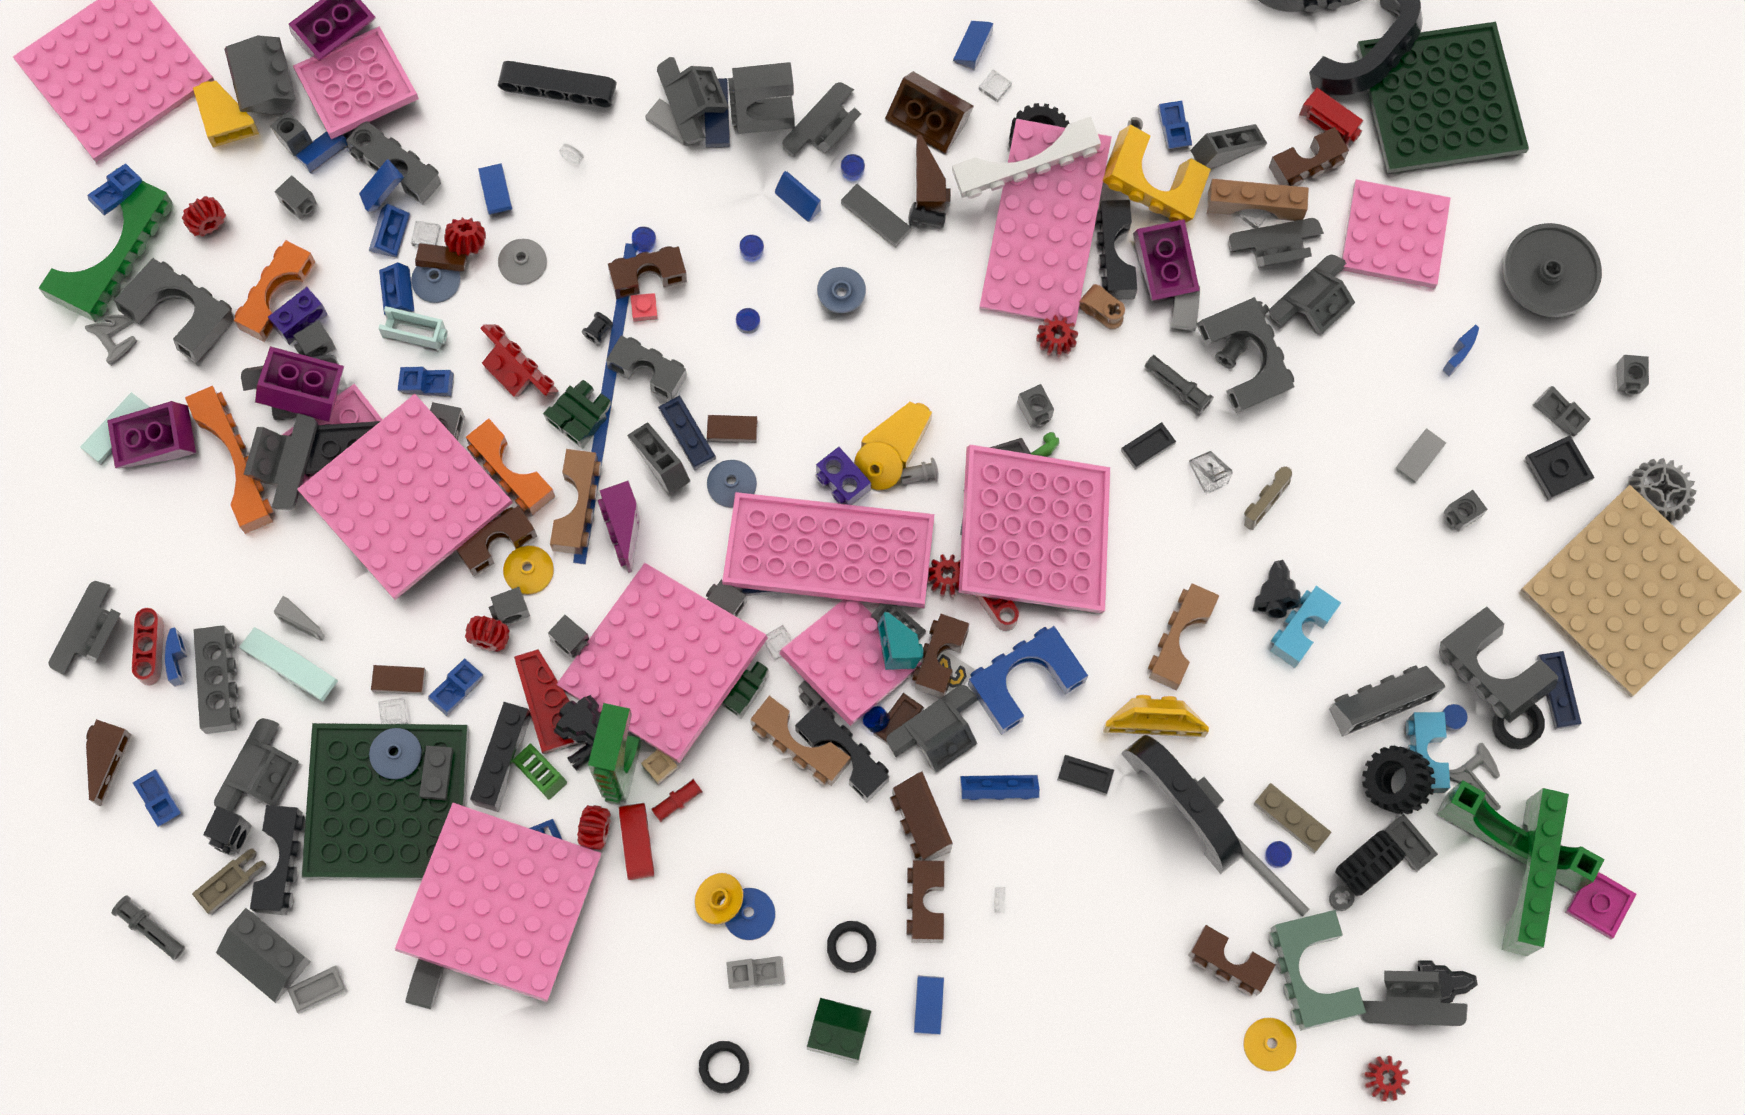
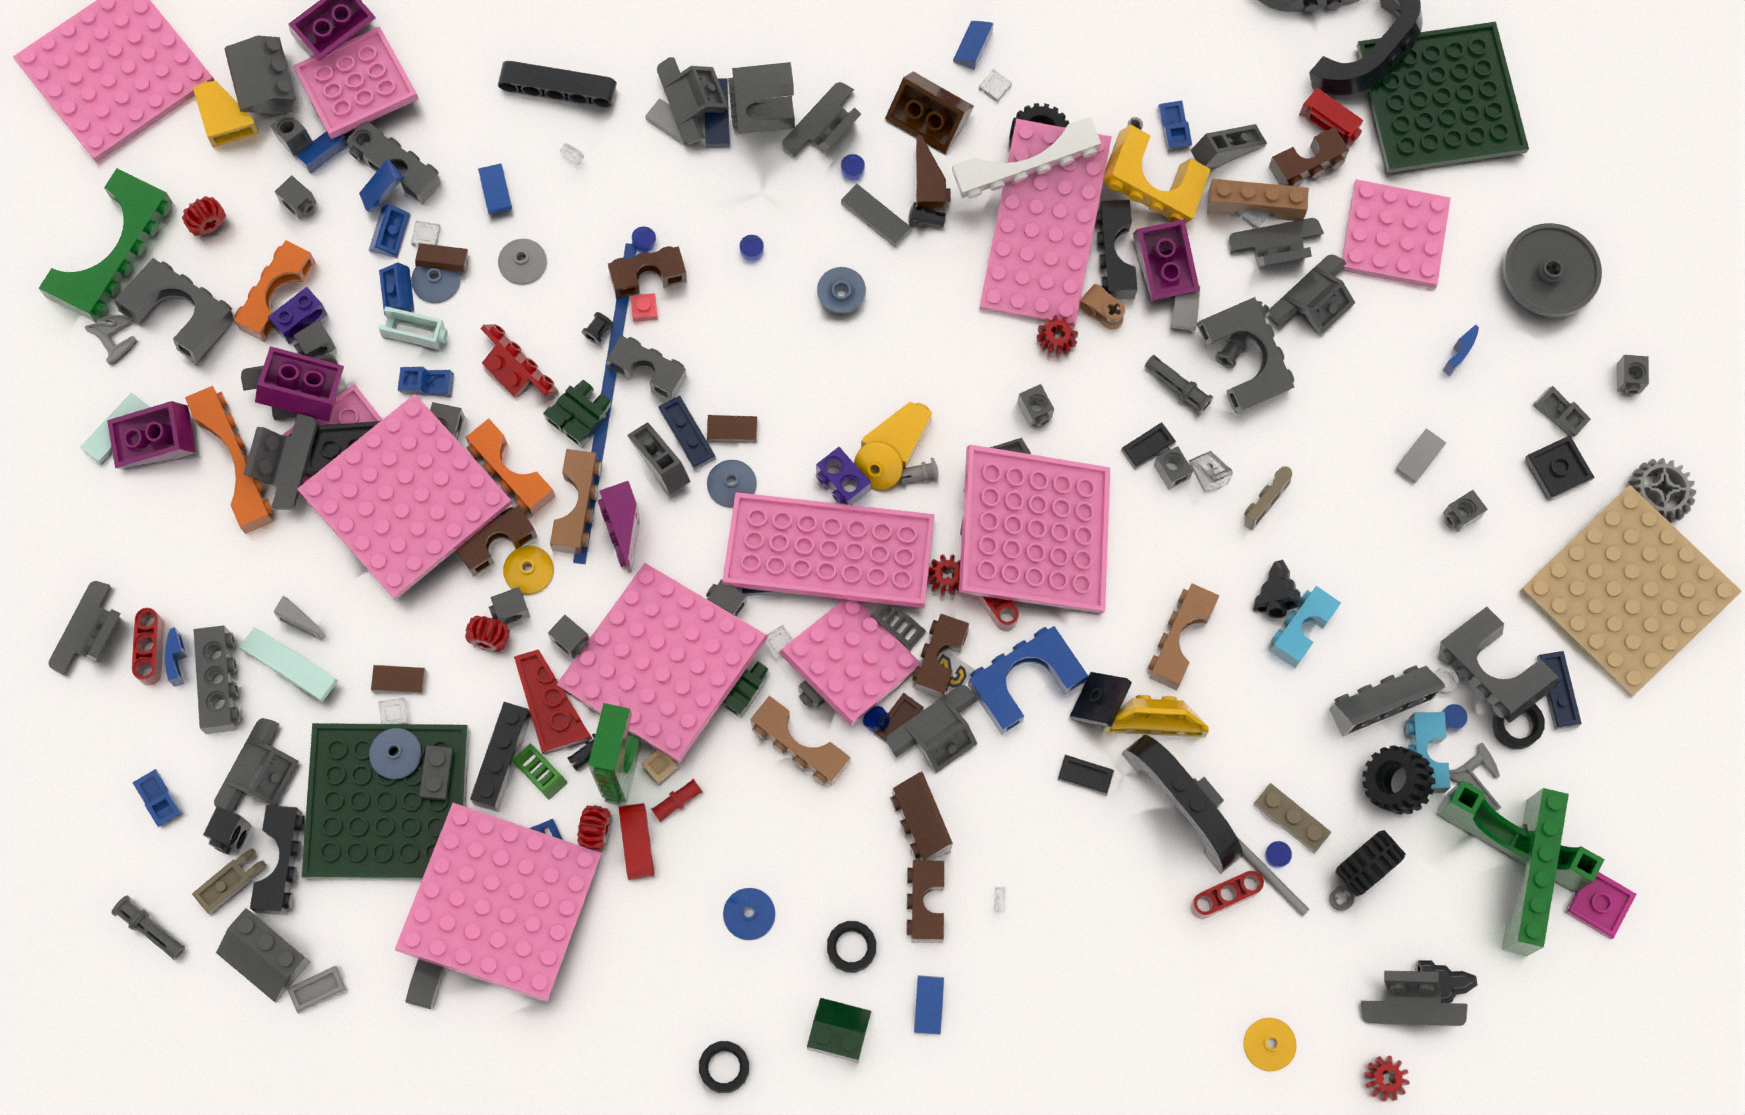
(104, 752): reddish brown slope -> none
(117, 188): blue slope -> none
(456, 687): blue slope -> none
(465, 236): red gear -> none
(579, 720): black rock -> none
(712, 892): yellow dish -> none
(747, 320): clear blue tile -> none
(755, 972): light grey slope -> none
(798, 196): blue slope -> none
(820, 728): black arch -> none
(898, 644): teal slope -> none
(999, 787): blue plate -> none
(1050, 445): bright green arm -> none
(1100, 699): none -> black plate
(1172, 477): none -> dark grey brick
(1209, 952): reddish brown arch -> none
(1235, 885): none -> red beam
(1311, 1007): sand green arch -> none
(1412, 842): dark grey plate -> none
(1449, 679): none -> clear tile

